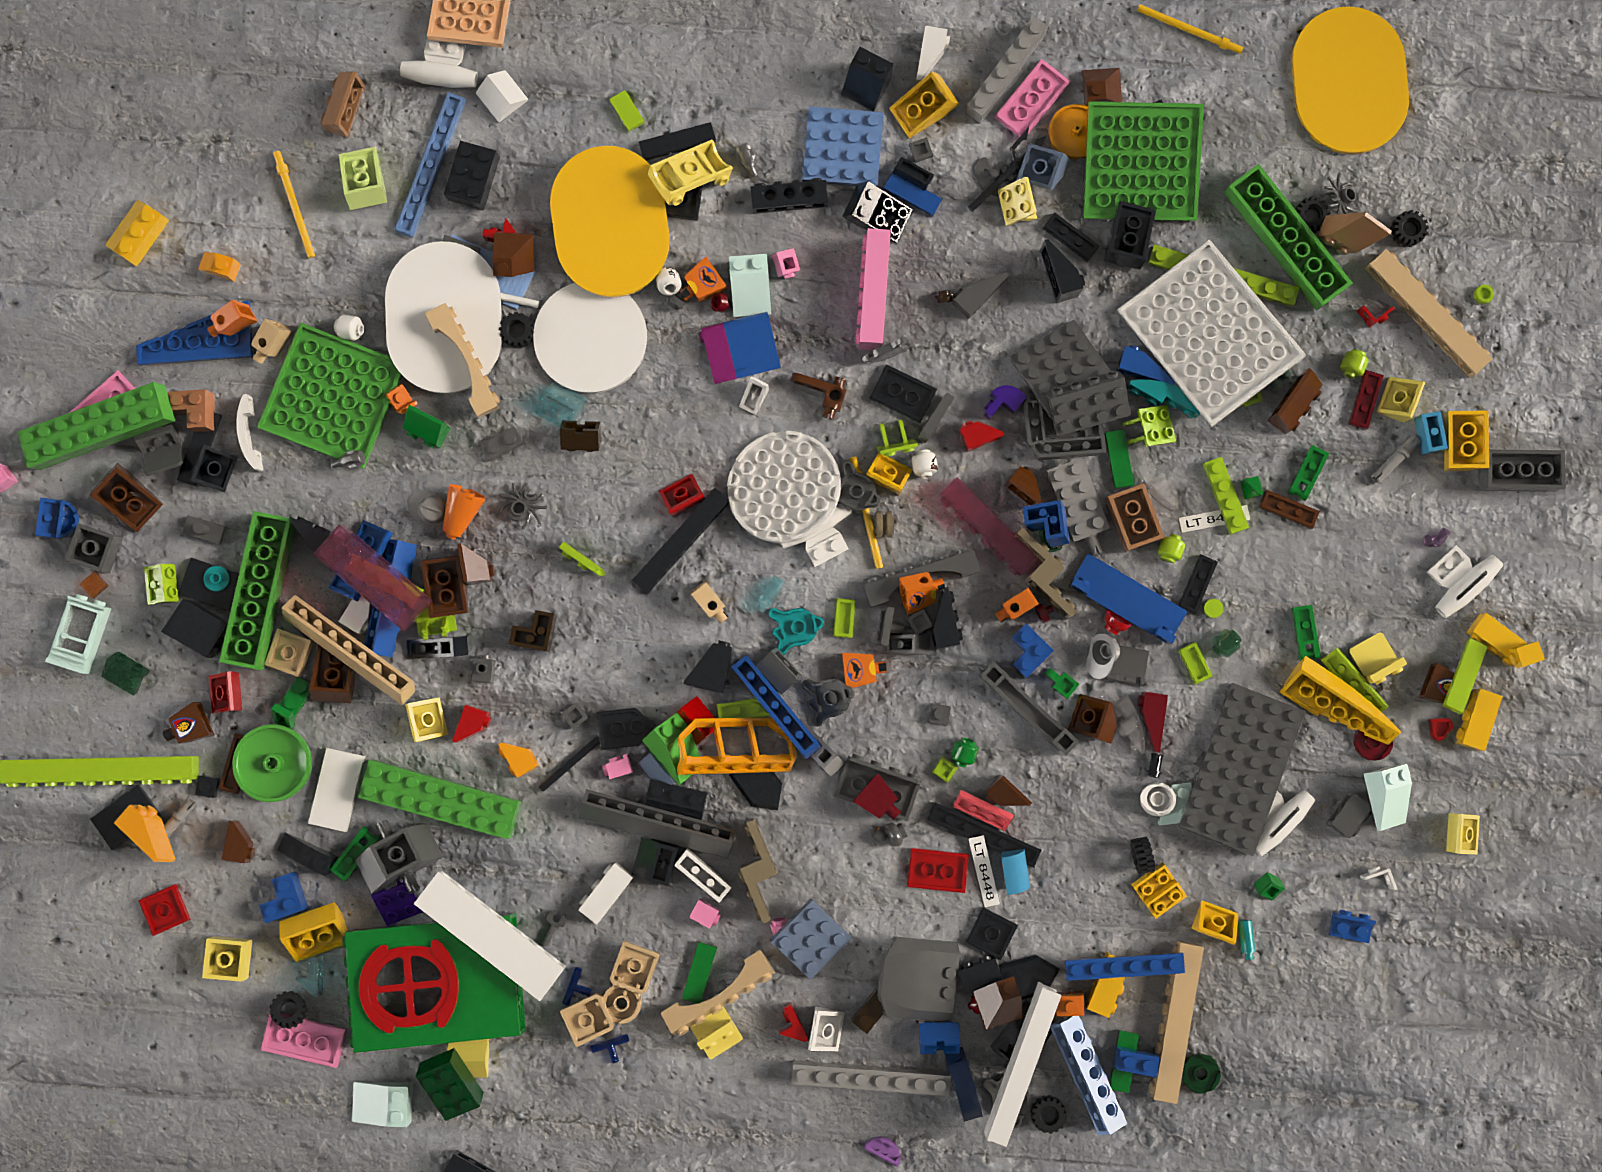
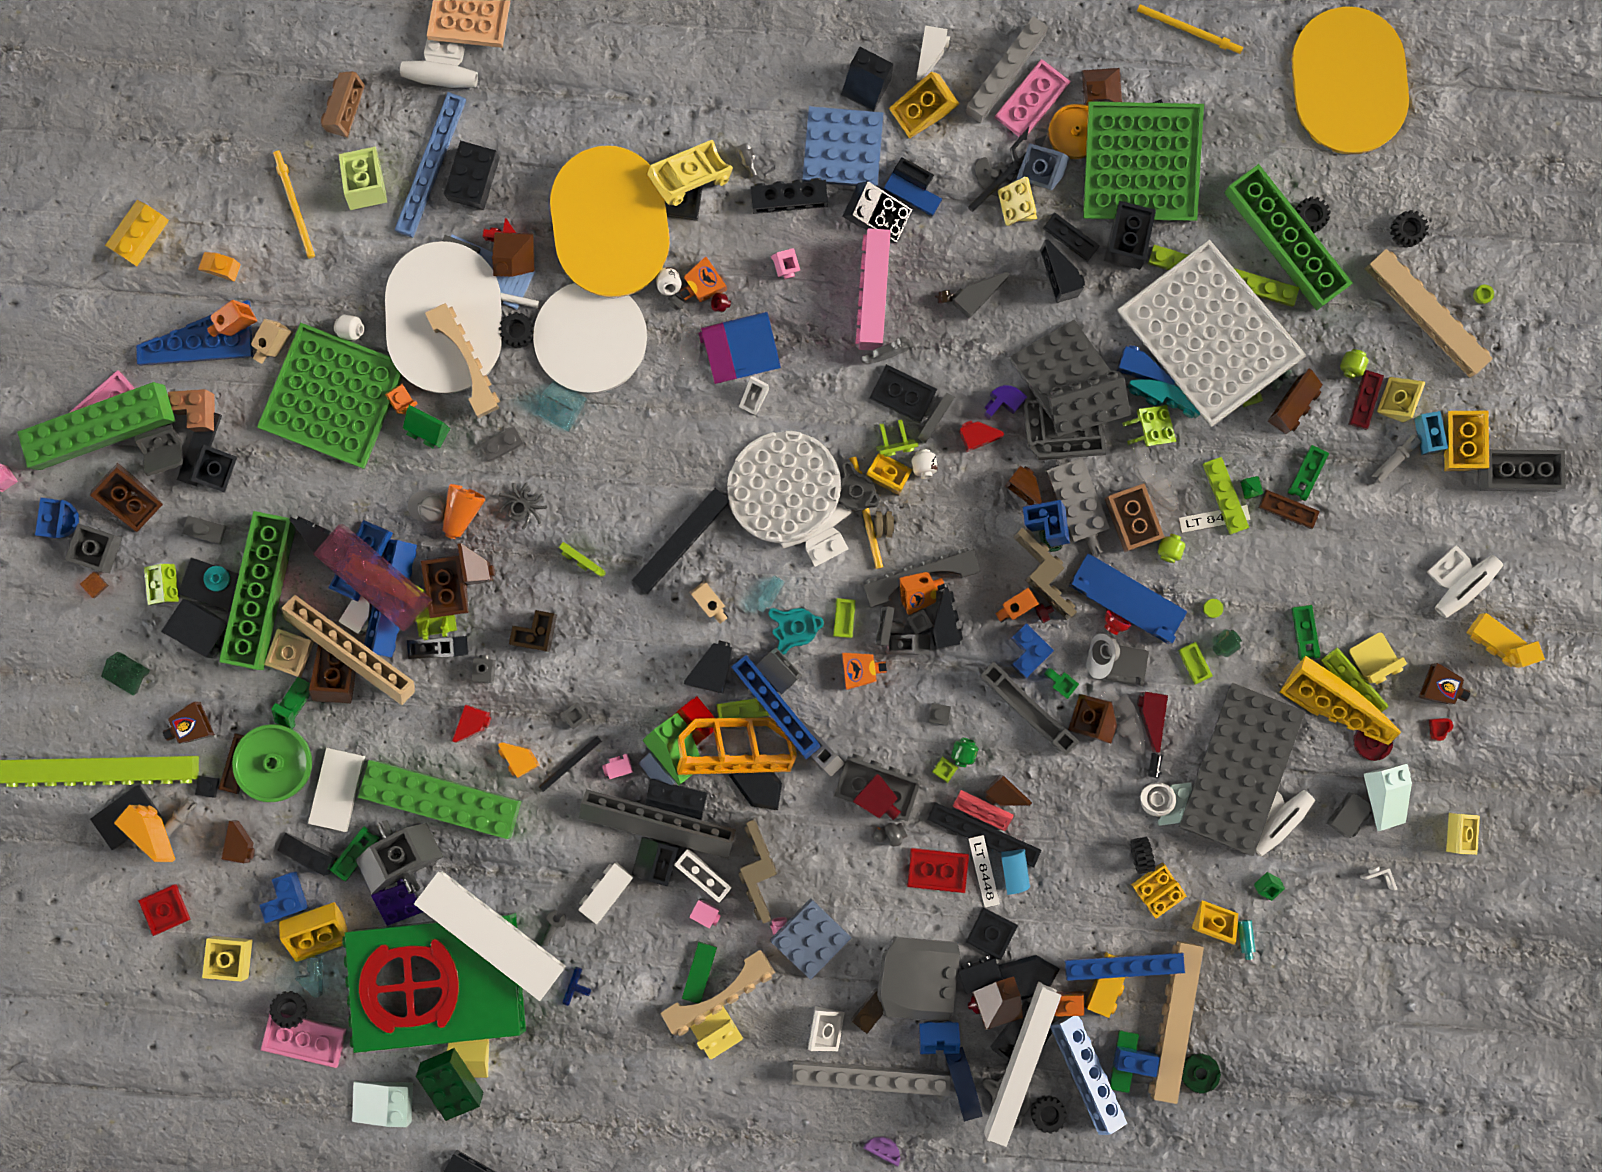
(79, 634): light aqua door -> none
(225, 692): red slope -> none
(246, 410): white slope -> none
(350, 460): flat silver piece -> none
(426, 719): light yellow slope -> none
(500, 95): white slope -> none
(580, 436): dark brown brick -> none
(599, 1012): tan plate -> none
(610, 1045): clear blue piece -> none
(622, 728): black tile -> none
(627, 111): lime tile -> none
(676, 141): black tile -> none
(681, 495): red slope -> none
(749, 285): light aqua slope -> none
(796, 1028): red slope -> none
(828, 699): dark grey tile -> none
(830, 405): reddish brown piece -> none
(921, 150): dark grey plate -> none
(988, 527): clear pink brick -> none
(1119, 459): green tile -> none
(1197, 584): black tile -> none
(1341, 196): dark grey animal -> none
(1351, 231): medium nougat slope -> none
(1351, 927): blue bracket -> none
(1370, 321): red bracket -> none
(1436, 540): clear purple arm -> none
(1465, 676): lime tile -> none
(1478, 719): yellow brick -> none

